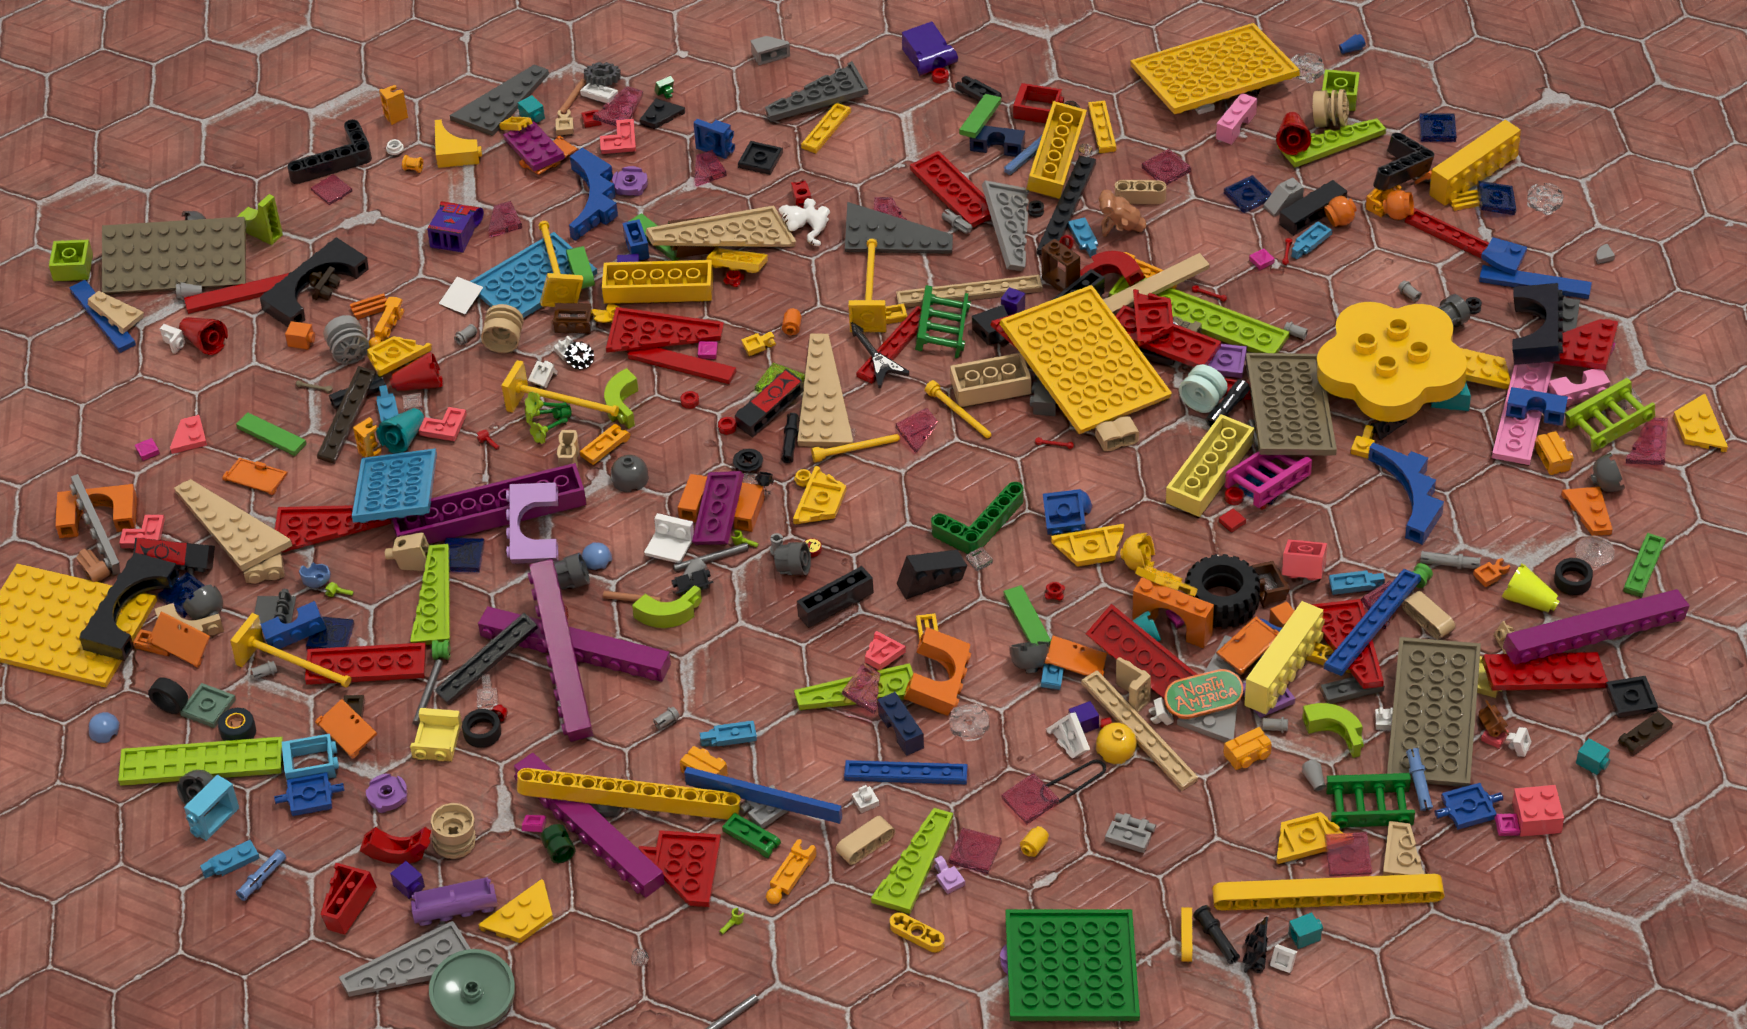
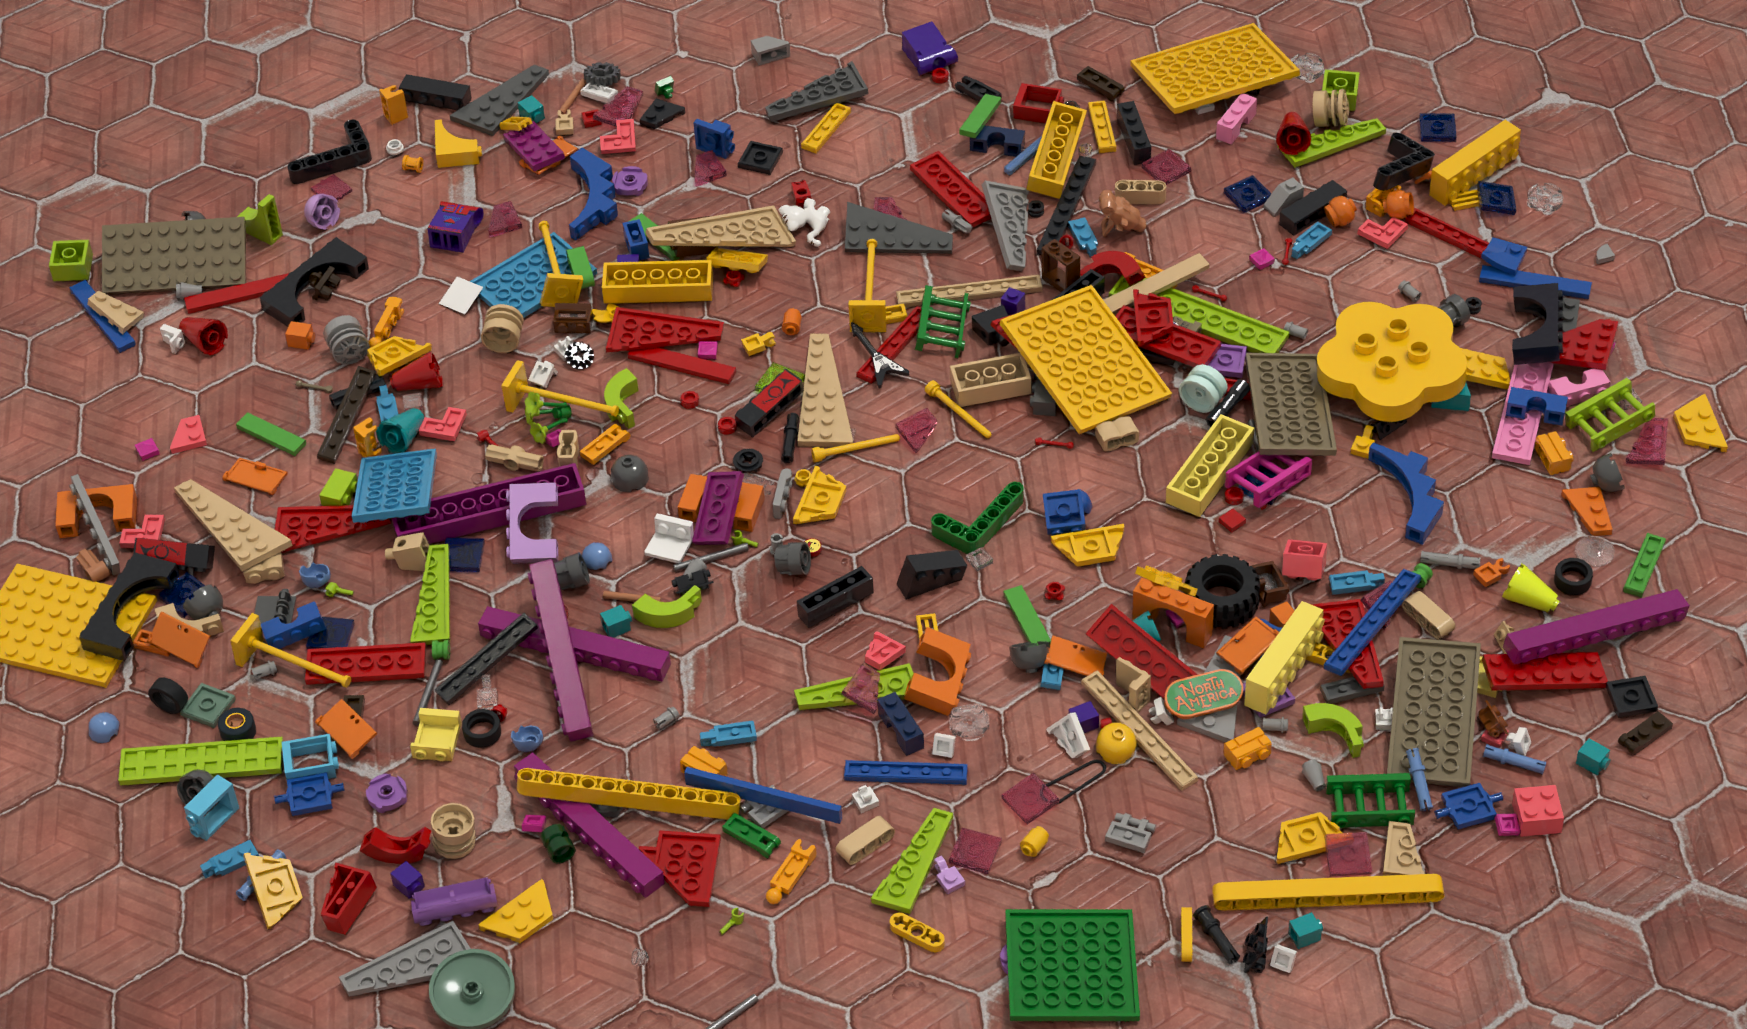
(274, 886): none -> yellow wing
(322, 211): none -> lavender cylinder
(339, 488): none -> lime brick
(368, 306): orange tile -> none
(435, 92): none -> black brick
(465, 334): light grey pin -> none
(514, 458): none -> tan piece
(527, 738): none -> medium blue hair
(553, 438): none -> dark pink tile
(616, 621): none -> teal brick
(764, 478): black plate -> none
(782, 491): none -> light grey hinge
(943, 745): none -> white tile
(1100, 83): none -> dark brown plate
(1133, 132): none -> black brick
(1138, 551): yellow cylinder -> none
(1354, 43): blue cone -> none
(1383, 235): none -> coral plate
(1515, 759): none -> medium blue pin

